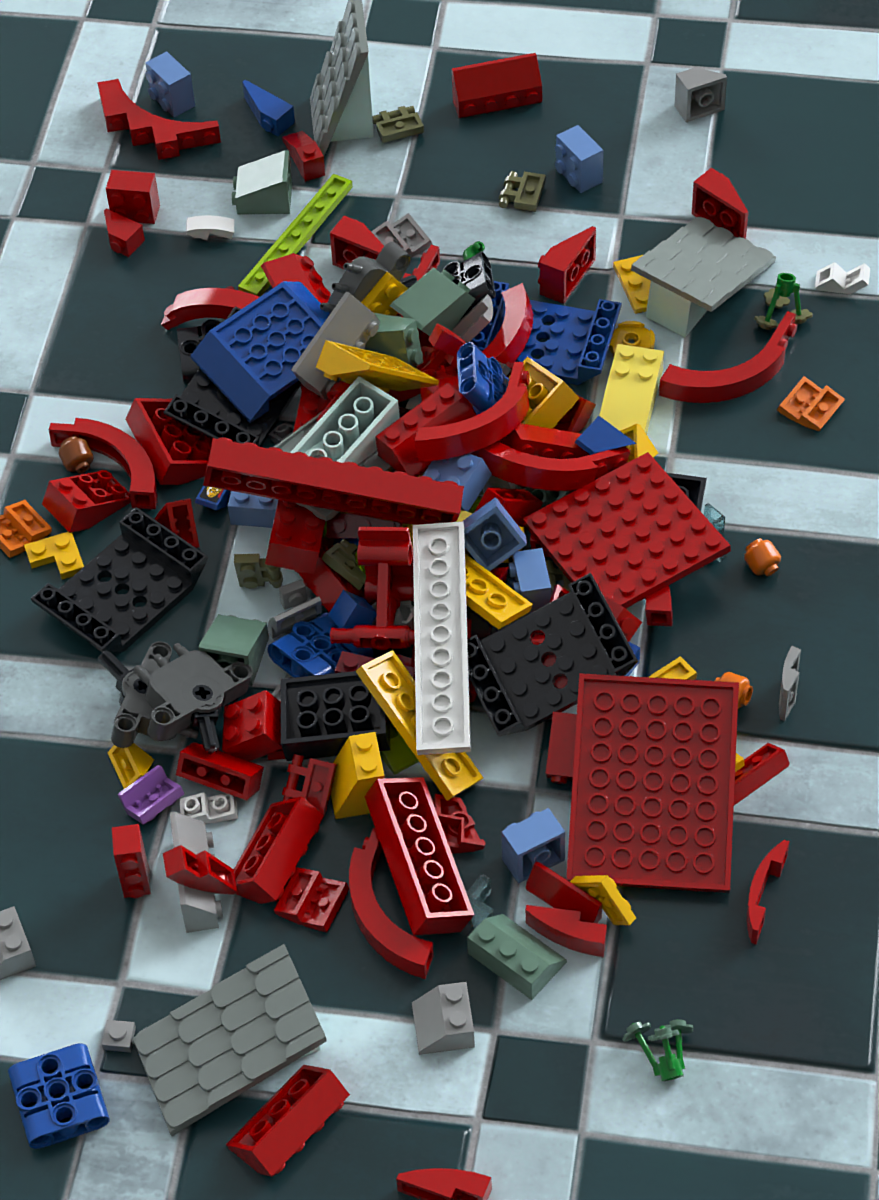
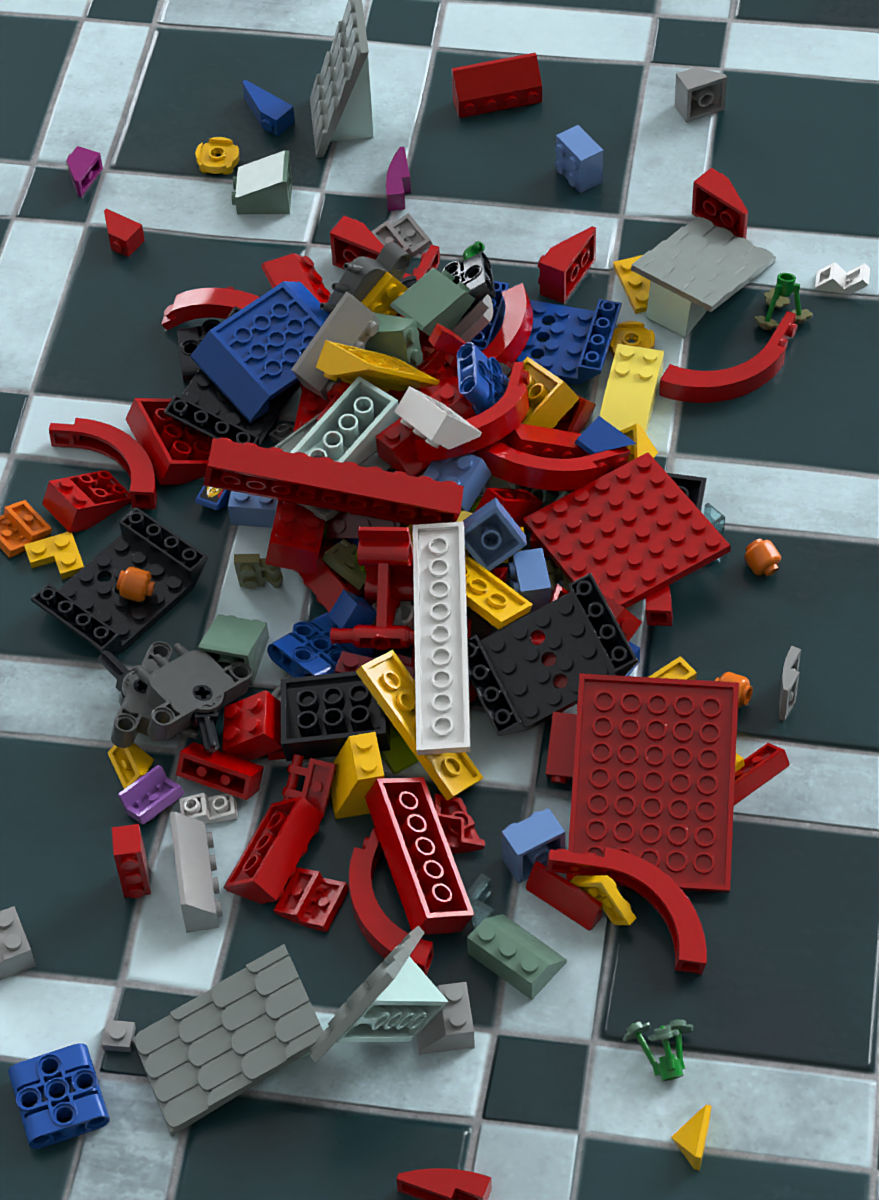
(76, 454): dark orange head -> none
(83, 168): none -> magenta slope
(133, 195): red brick -> none
(135, 584): none -> orange head
(146, 128): red arch -> none
(170, 84): medium blue brick -> none
(180, 520): red slope -> none
(199, 871): red slope -> none
(204, 225): white slope -> none
(222, 164): none -> yellow plate
(289, 1119): red slope -> none
(293, 594): light grey plate -> none
(299, 231): lime plate -> none
(304, 612): light grey slope -> none
(305, 155): red slope -> none
(388, 1006): none -> light aqua piece
(398, 123): olive plate -> none
(398, 181): none -> magenta slope
(434, 420): none -> white slope
(529, 190): olive plate -> none
(567, 929): red slope -> none
(654, 887): none -> red arch
(693, 1135): none -> yellow slope
(773, 865): red slope -> none
(810, 404): orange slope -> none

